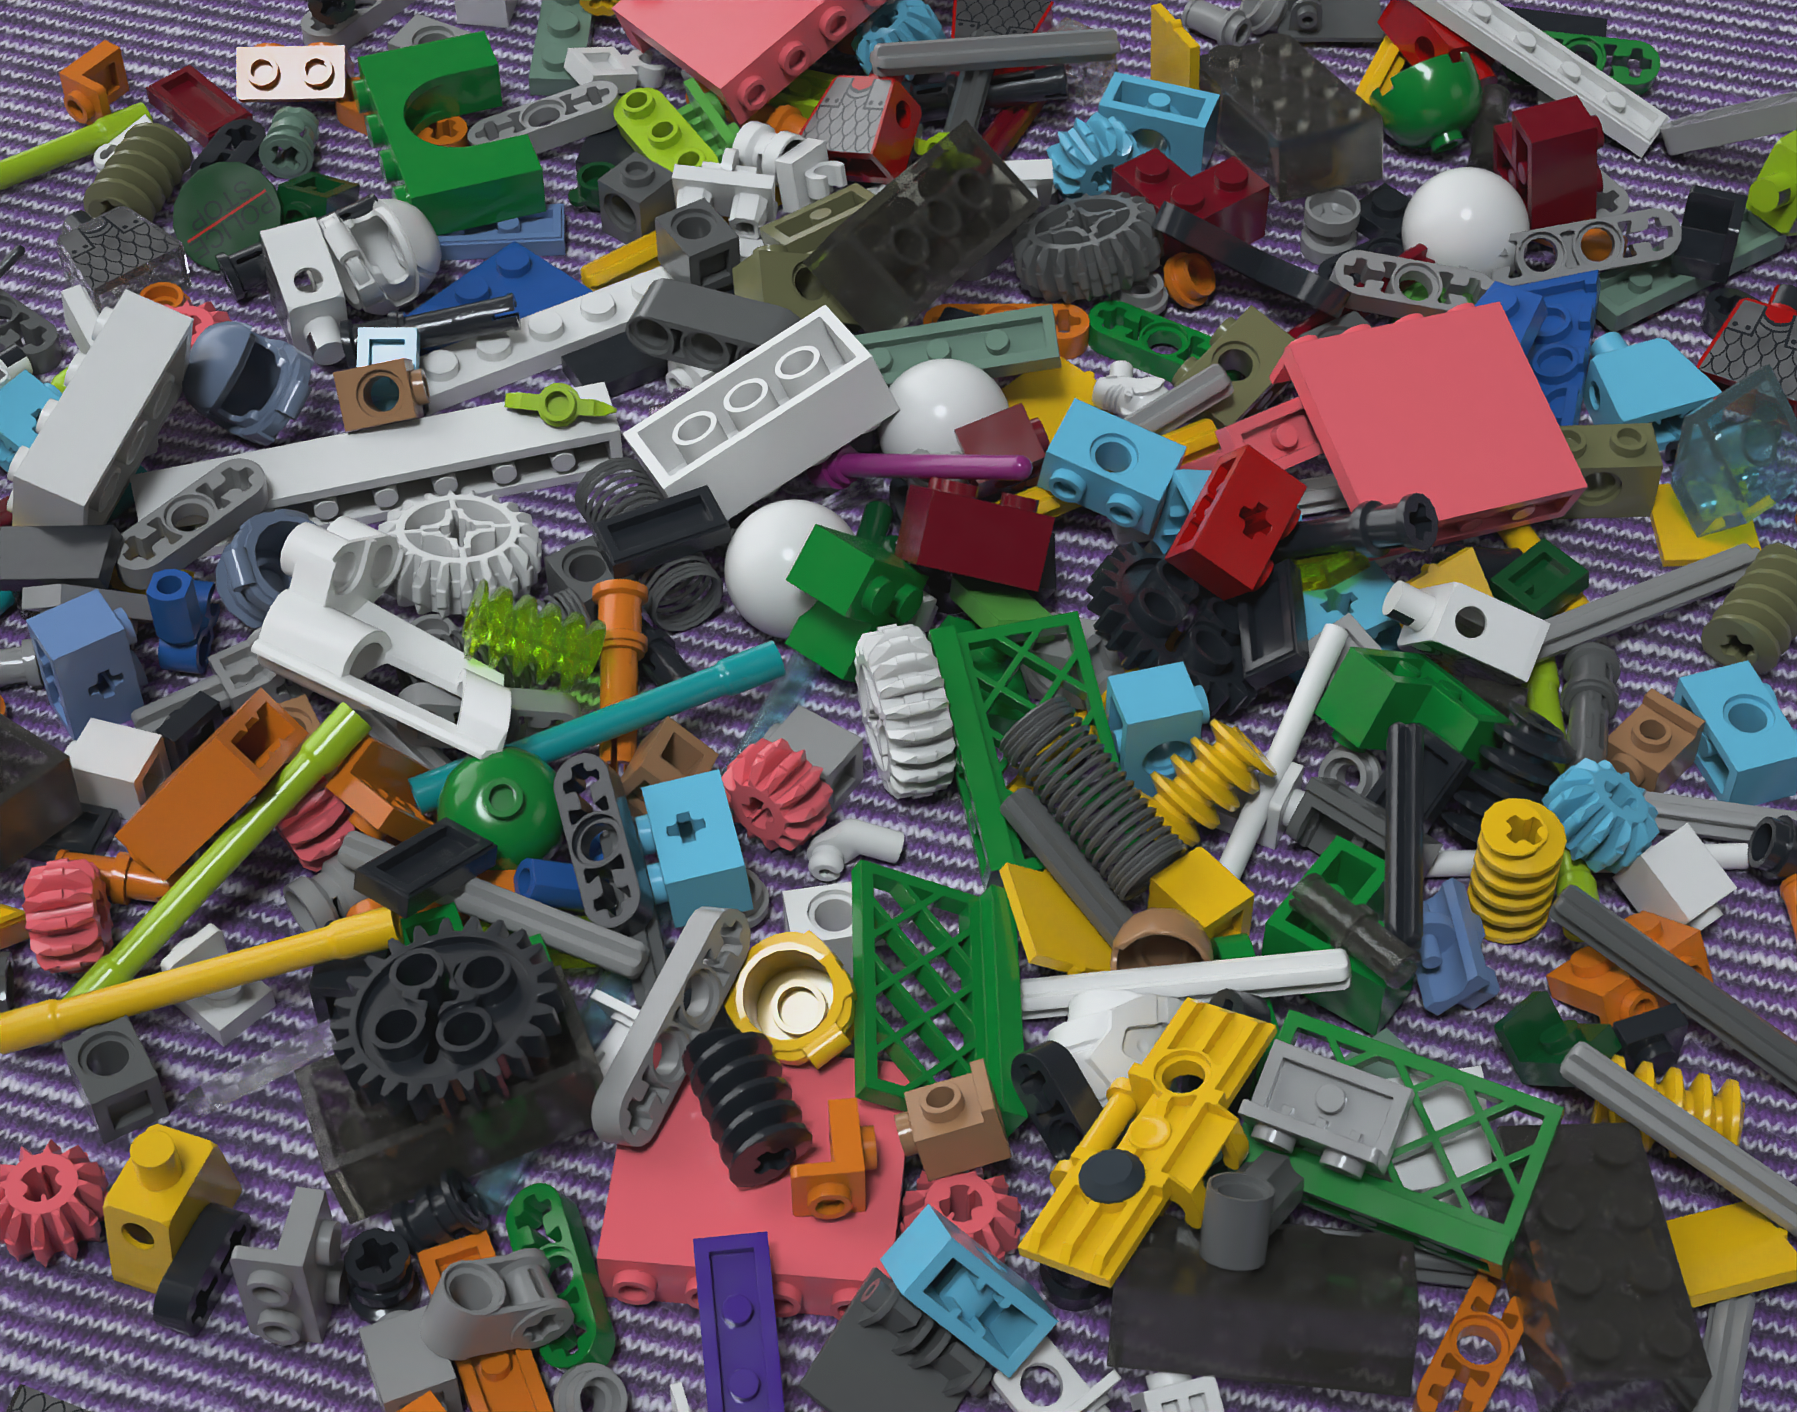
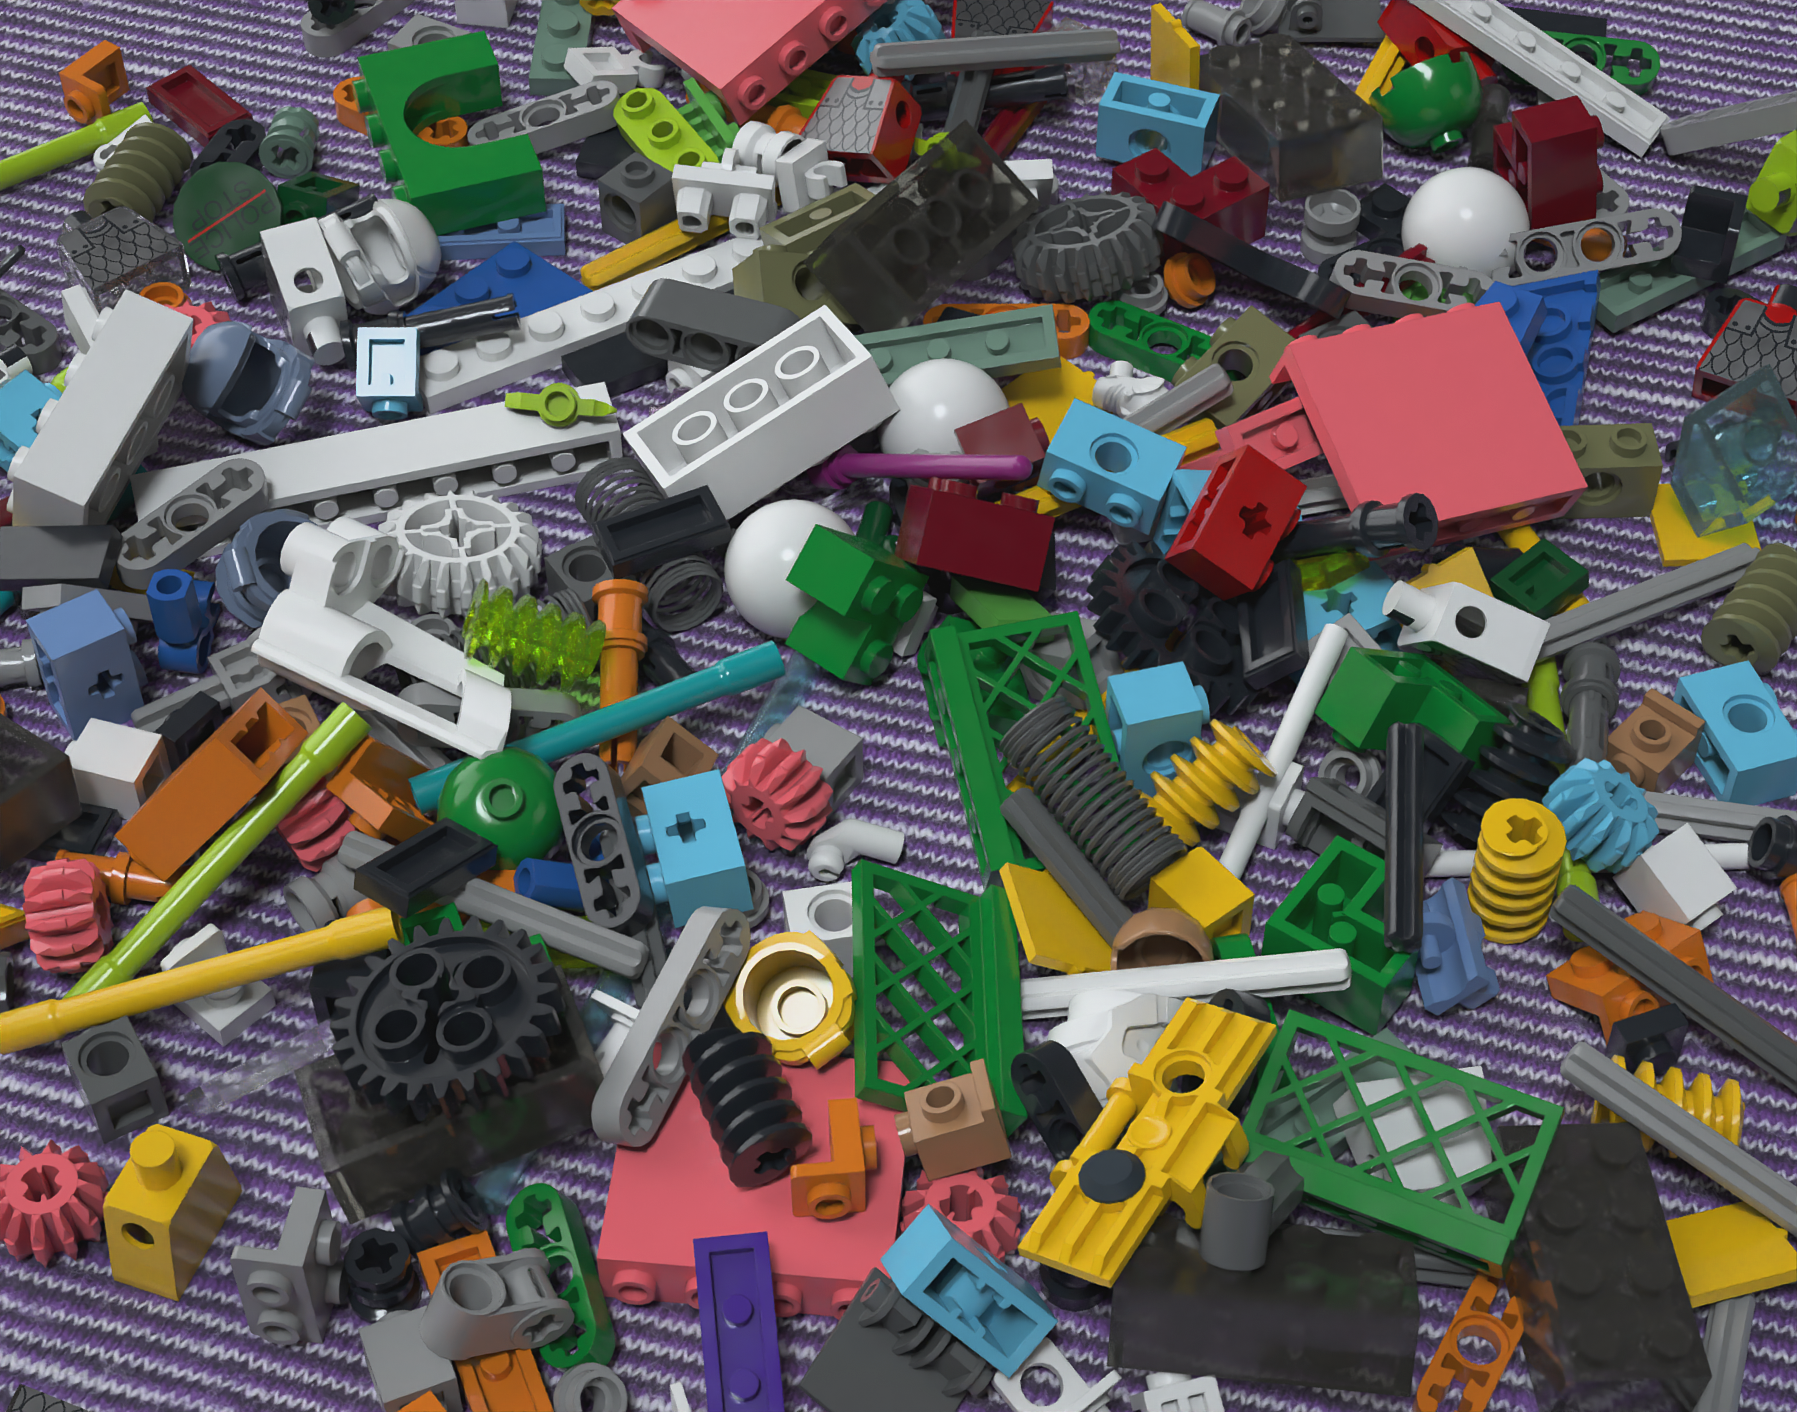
(200, 1269): black beam -> none
(292, 72): bracket -> none
(355, 389): medium nougat brick -> none
(587, 185): dark green plate -> none
(697, 245): dark grey brick -> none
(905, 711): white gear -> none
(1088, 154): medium azure gear -> none
(1327, 1109): light grey bracket -> none
(1355, 930): clear smoke pin -> none
(1540, 1039): dark green bracket -> none
(1644, 385): medium azure torso -> none

